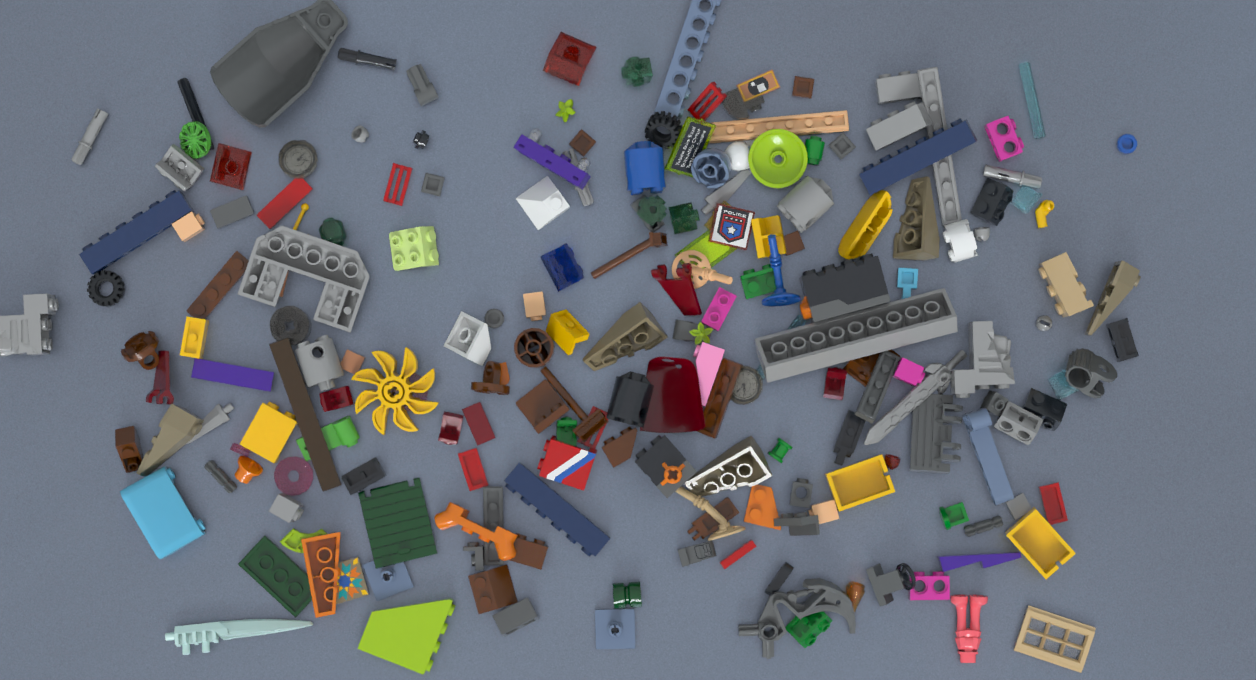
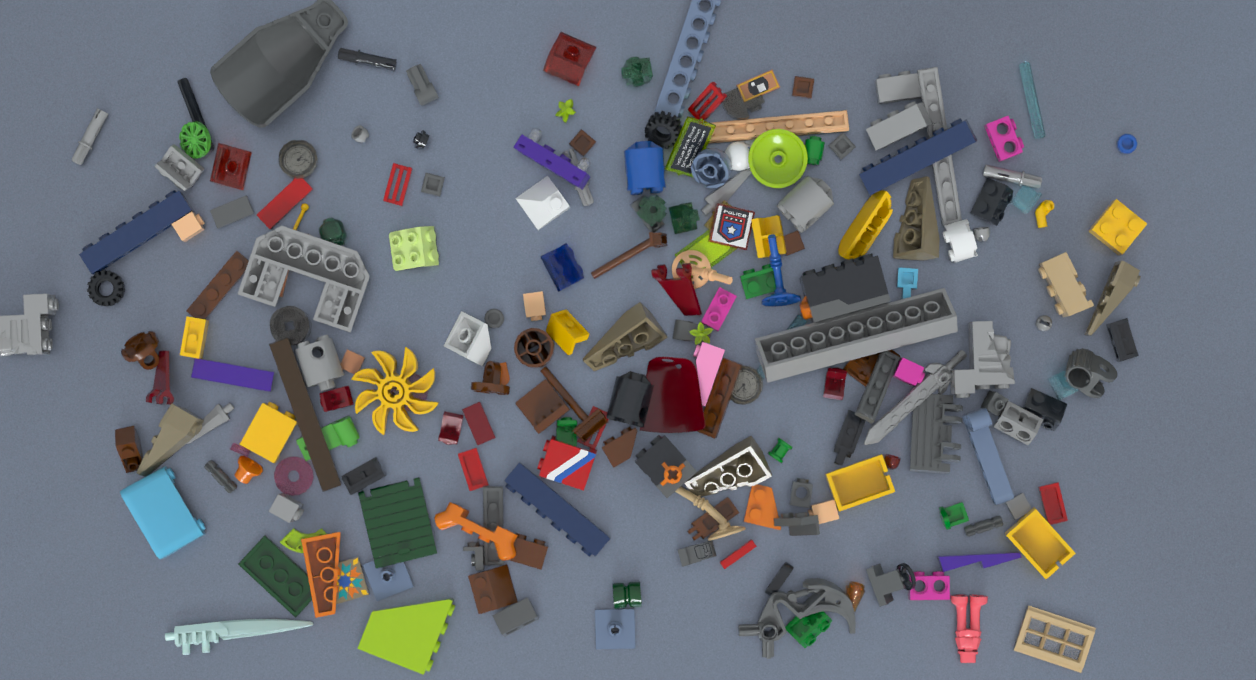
(1117, 227): none -> yellow brick

